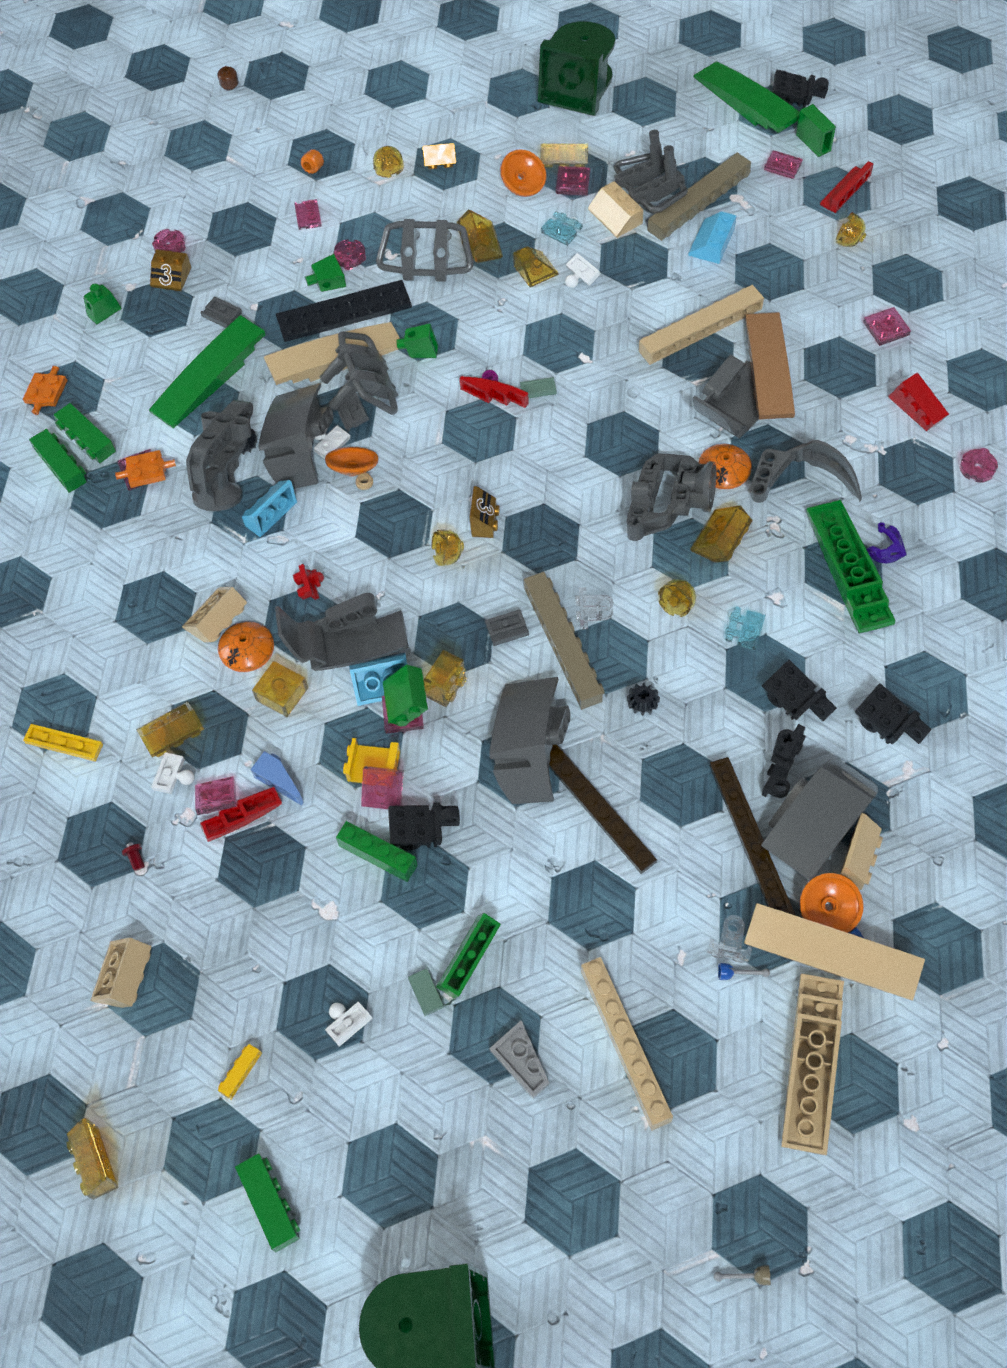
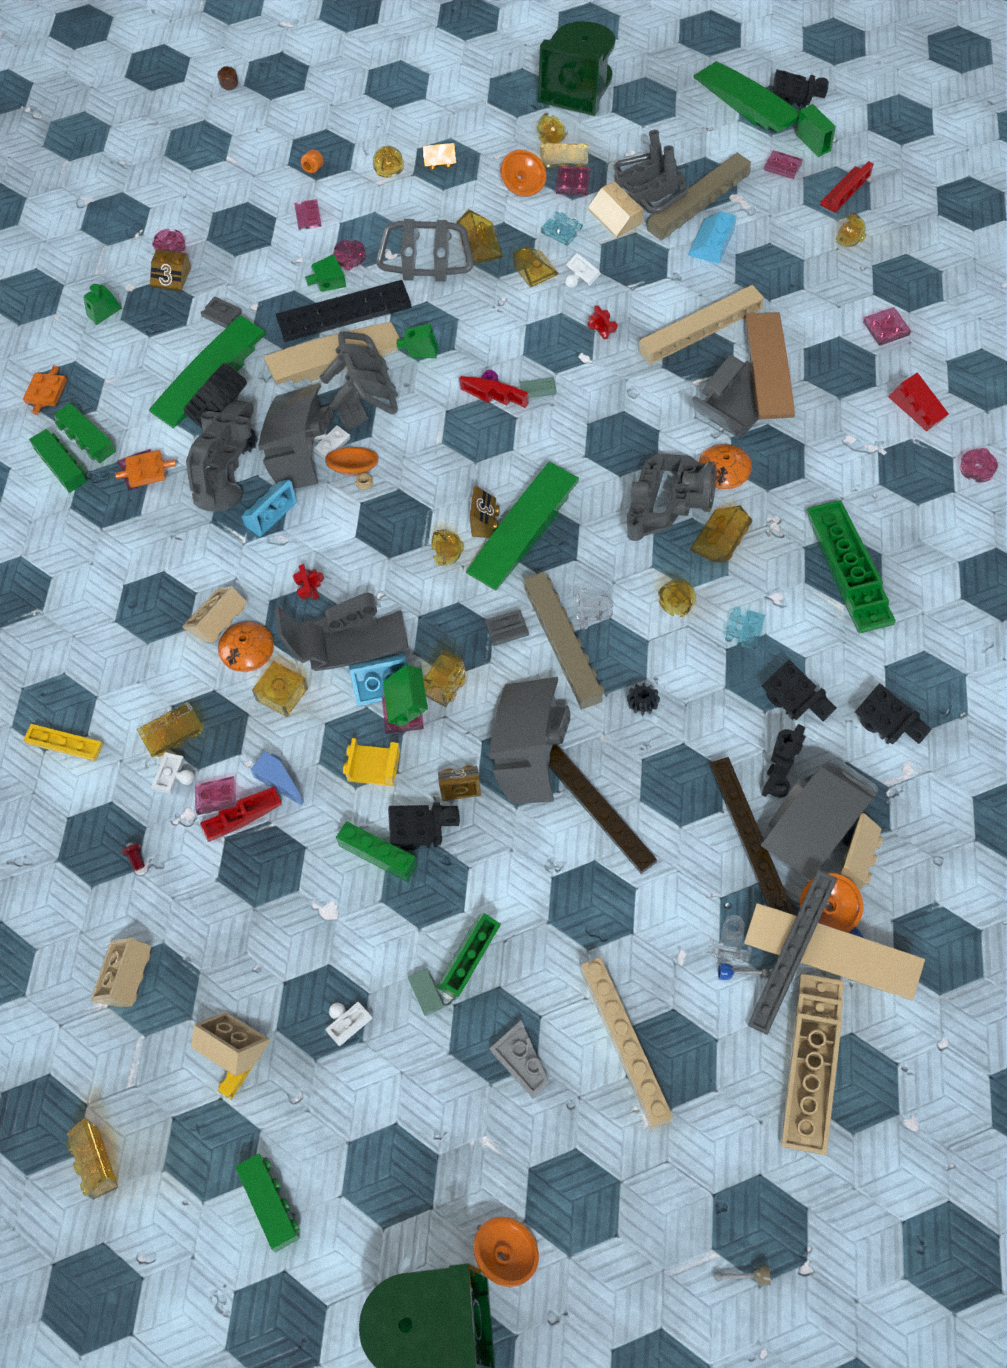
(215, 393): none -> black tyre
(228, 1042): none -> tan slope
(381, 787): clear pink plate -> none
(459, 783): none -> pearl gold slope
(514, 1244): none -> orange dish
(523, 525): none -> green slope
(551, 130): none -> clear yellow cylinder
(601, 322): none -> red hips
(792, 952): none -> dark grey tile
(816, 454): dark grey piece -> none
(884, 555): dark purple helmet -> none

